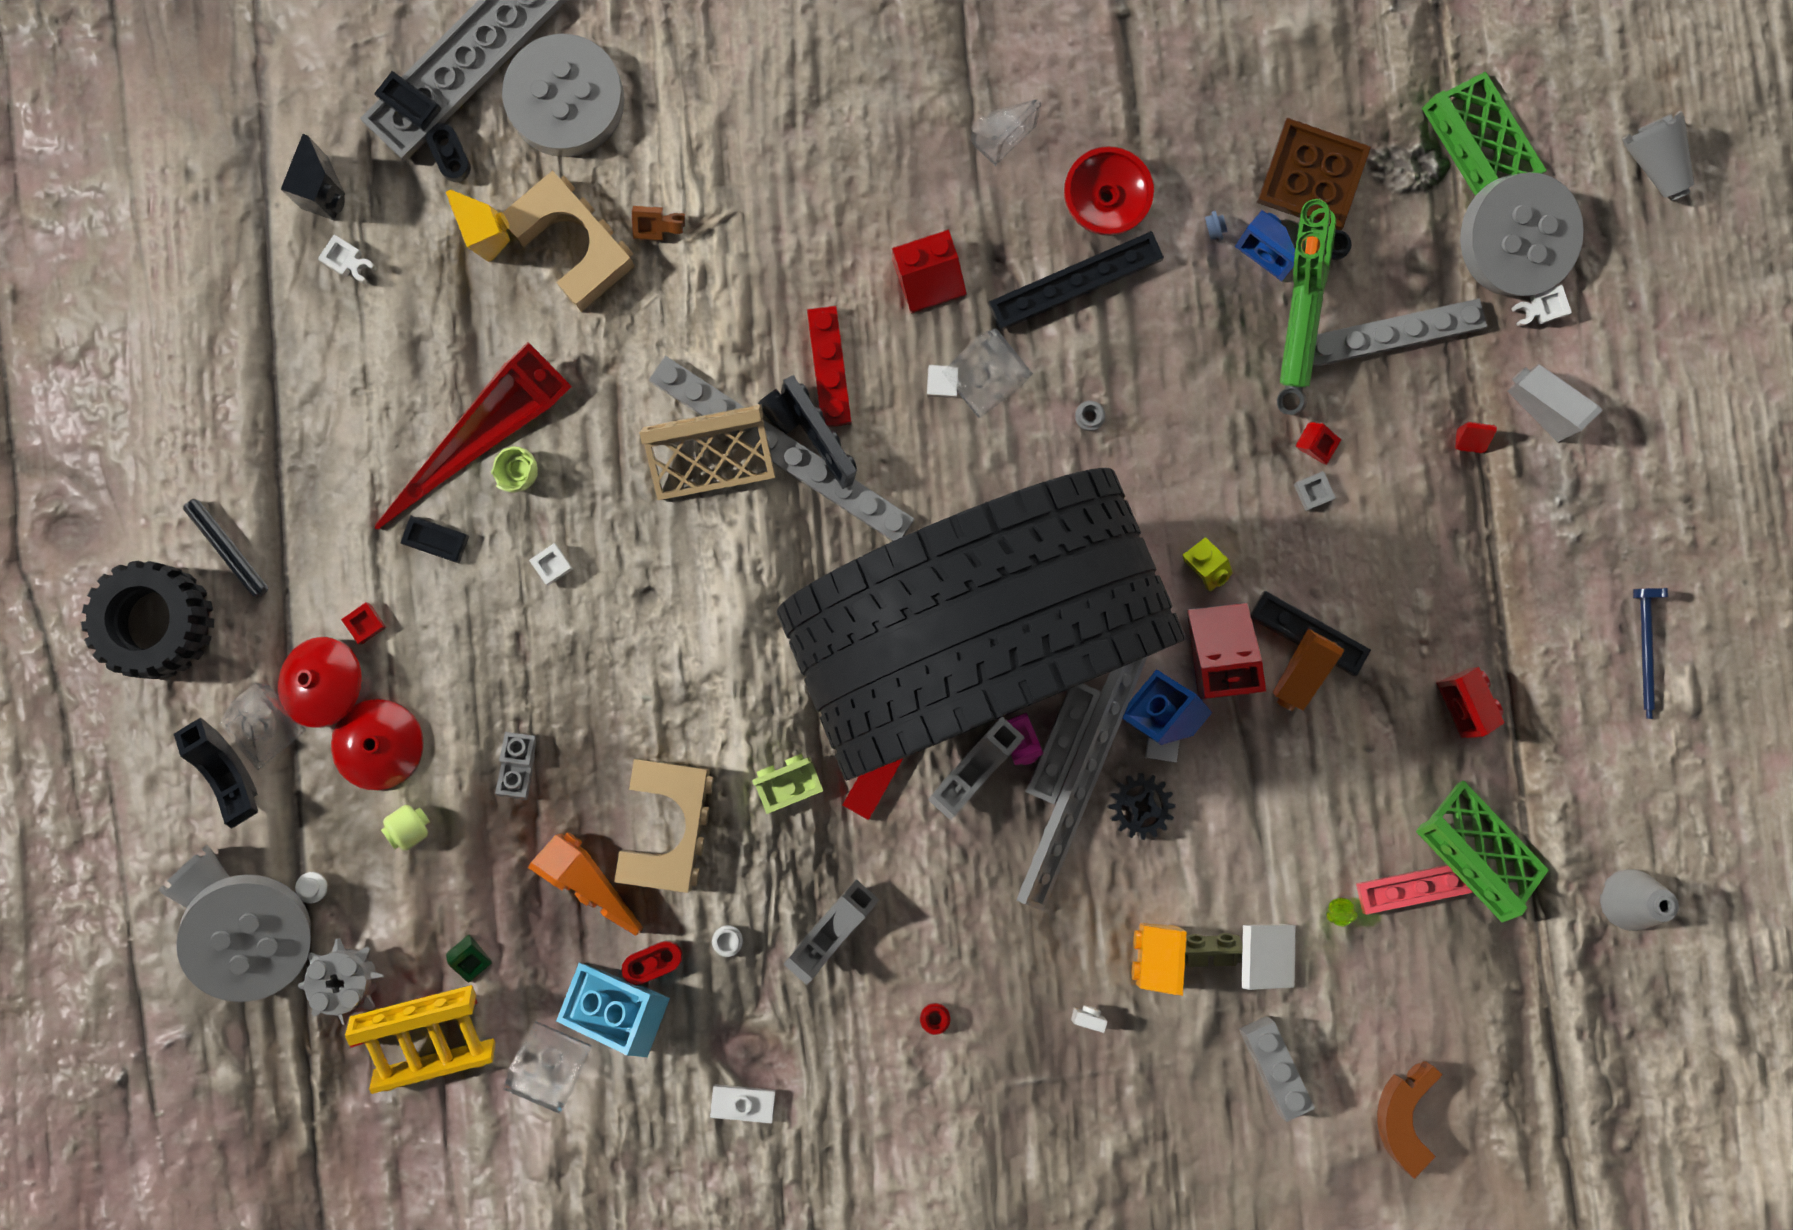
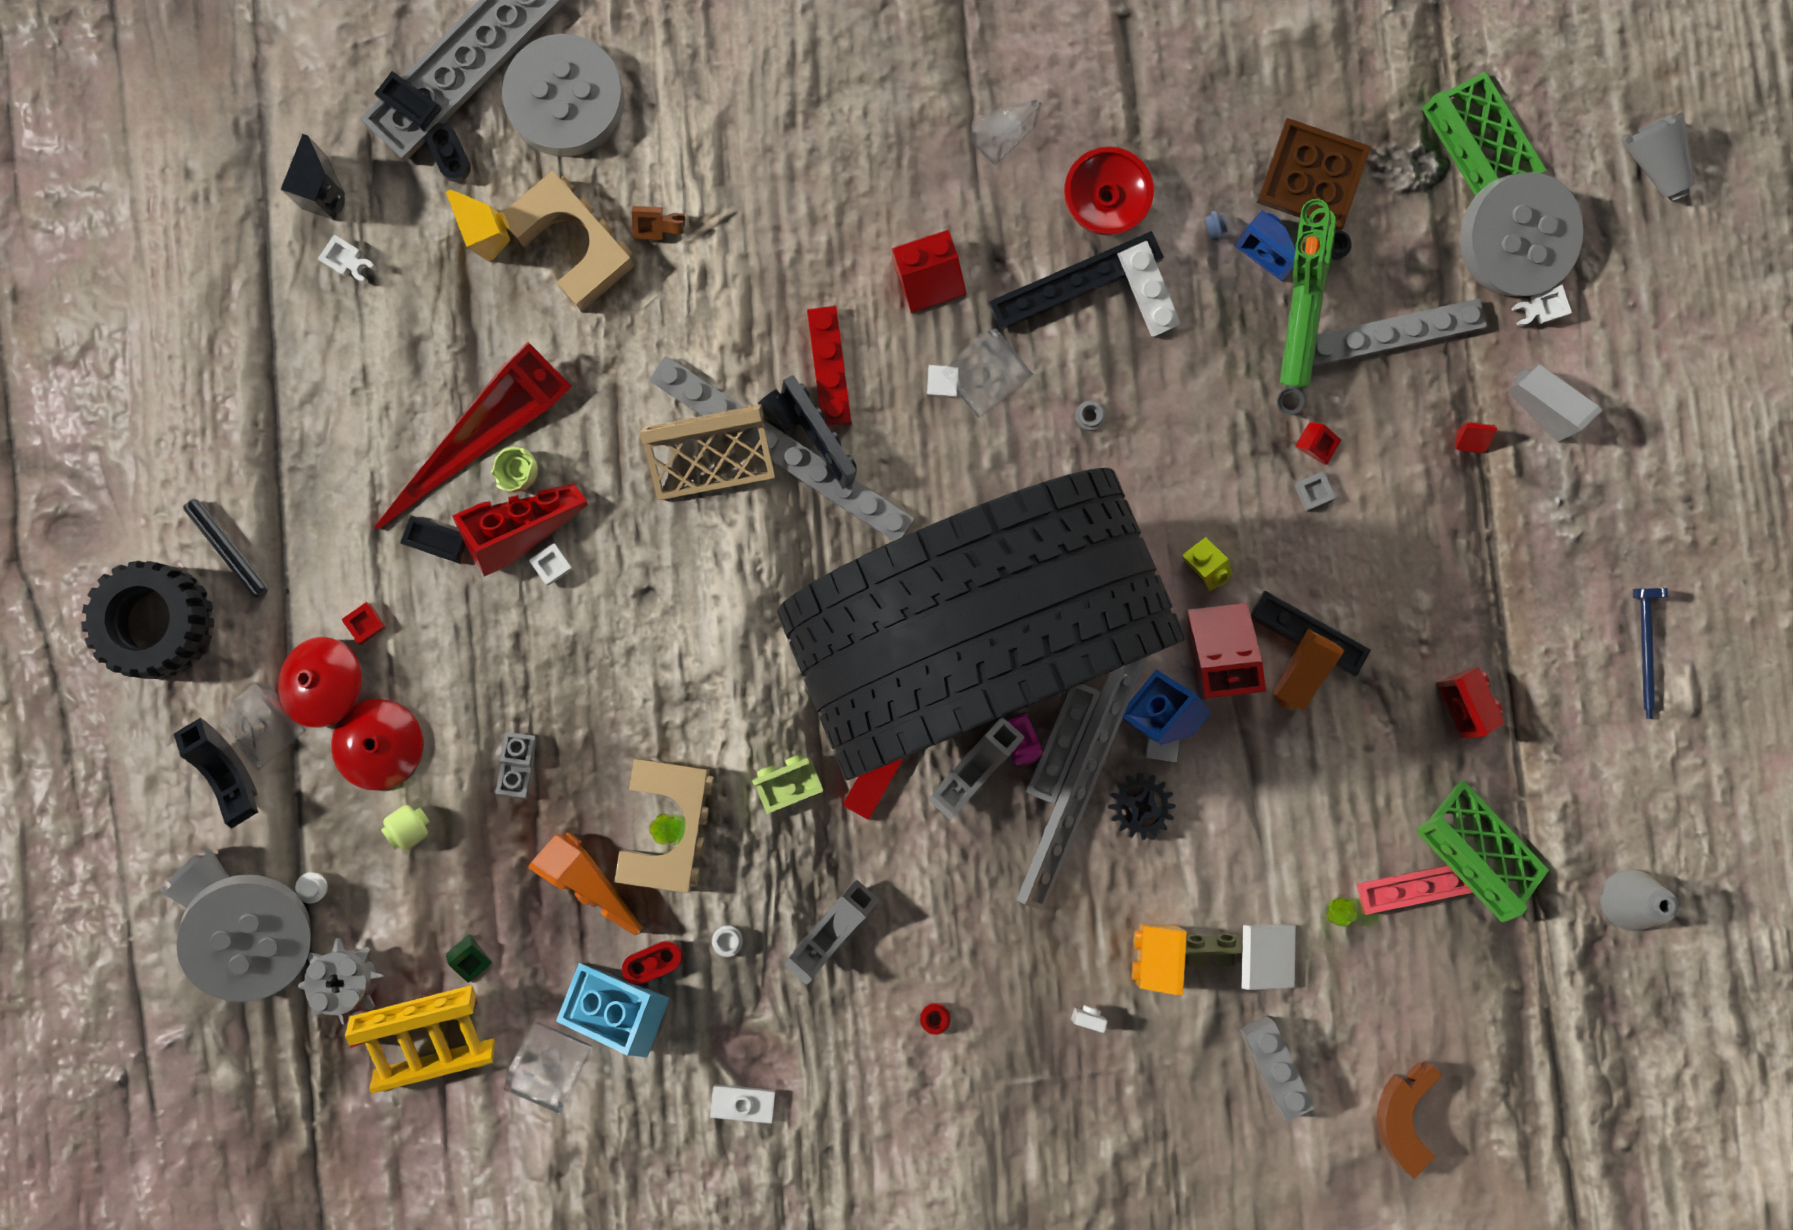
(508, 530): none -> red wedge
(656, 829): none -> clear neon green plate
(1149, 288): none -> white plate

